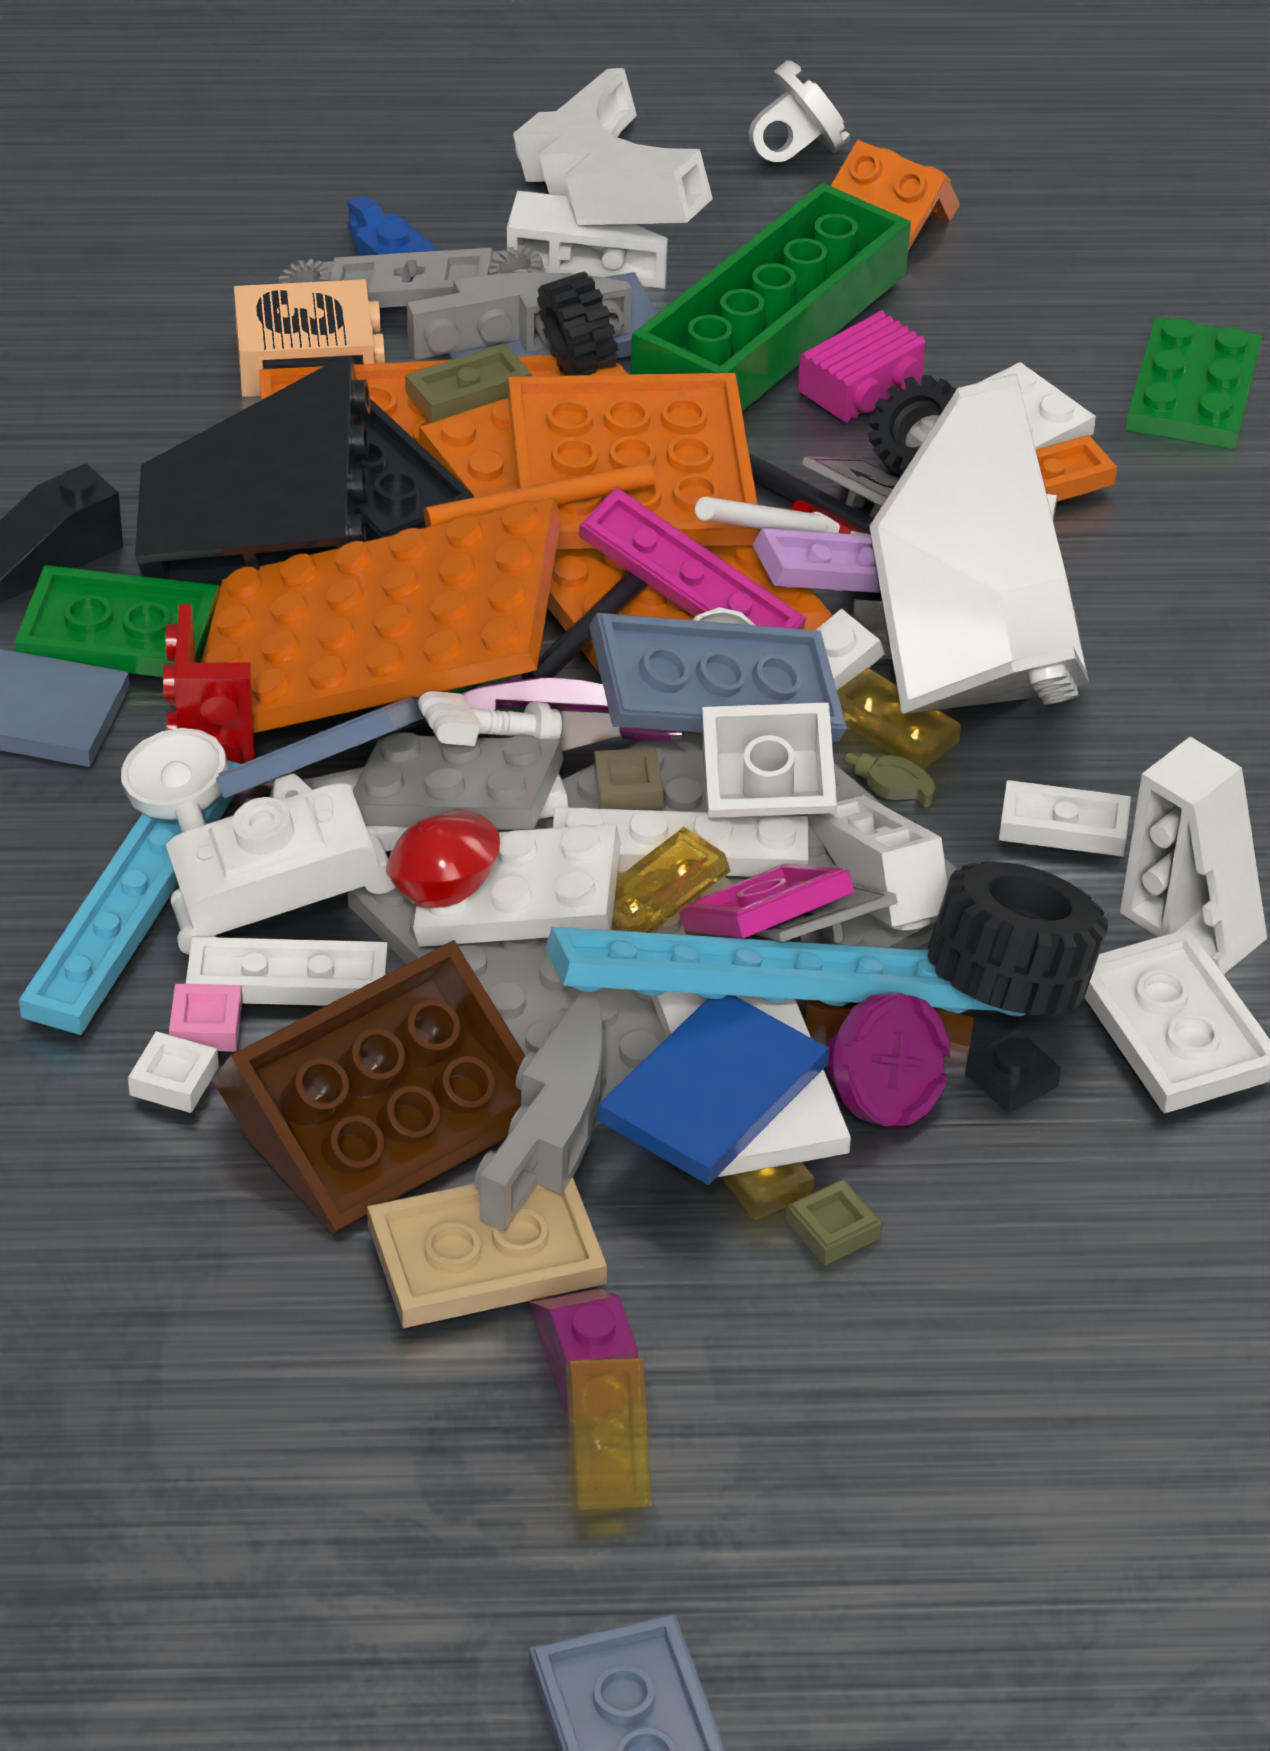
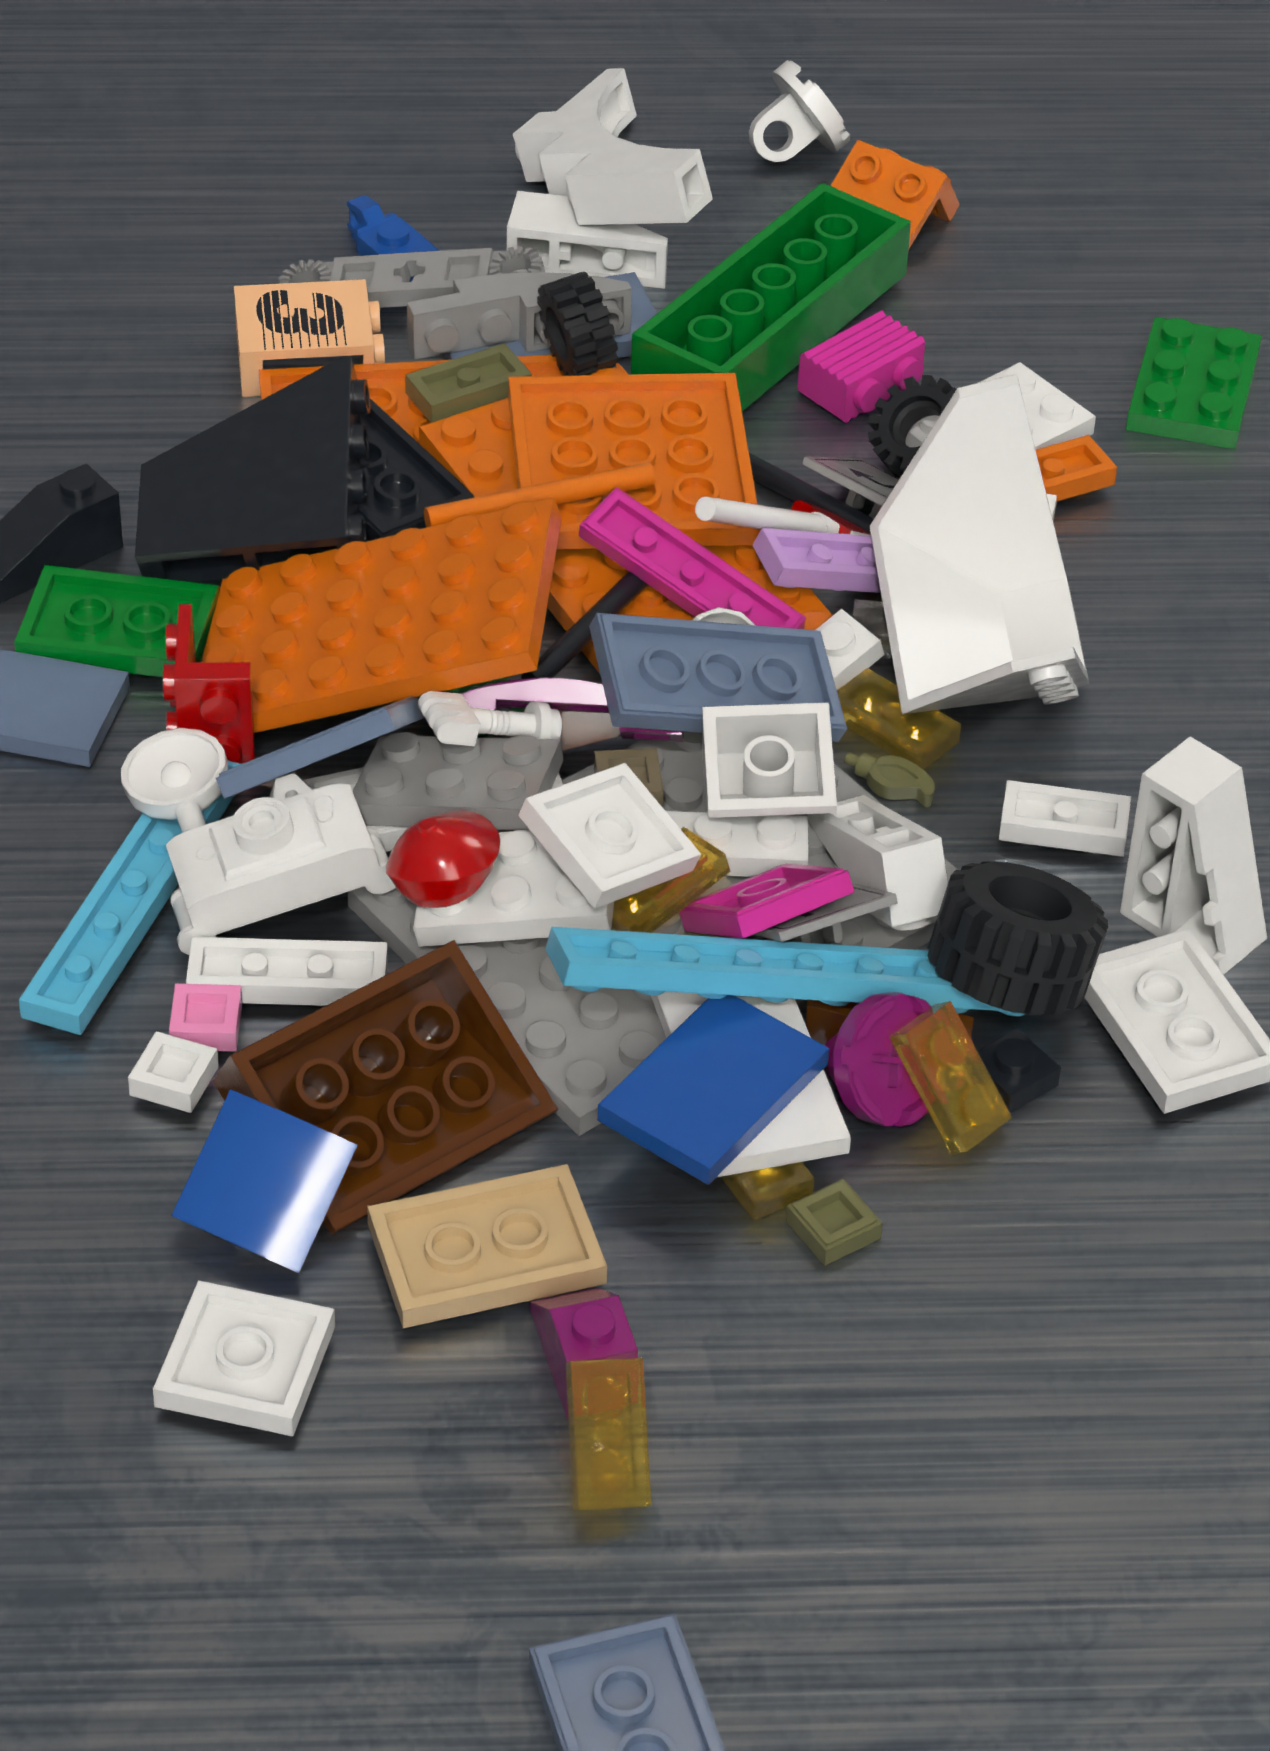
(244, 1358): none -> white plate
(264, 1180): none -> blue slope
(555, 1115): light grey slope -> none
(609, 835): none -> white plate
(950, 1077): none -> clear yellow plate

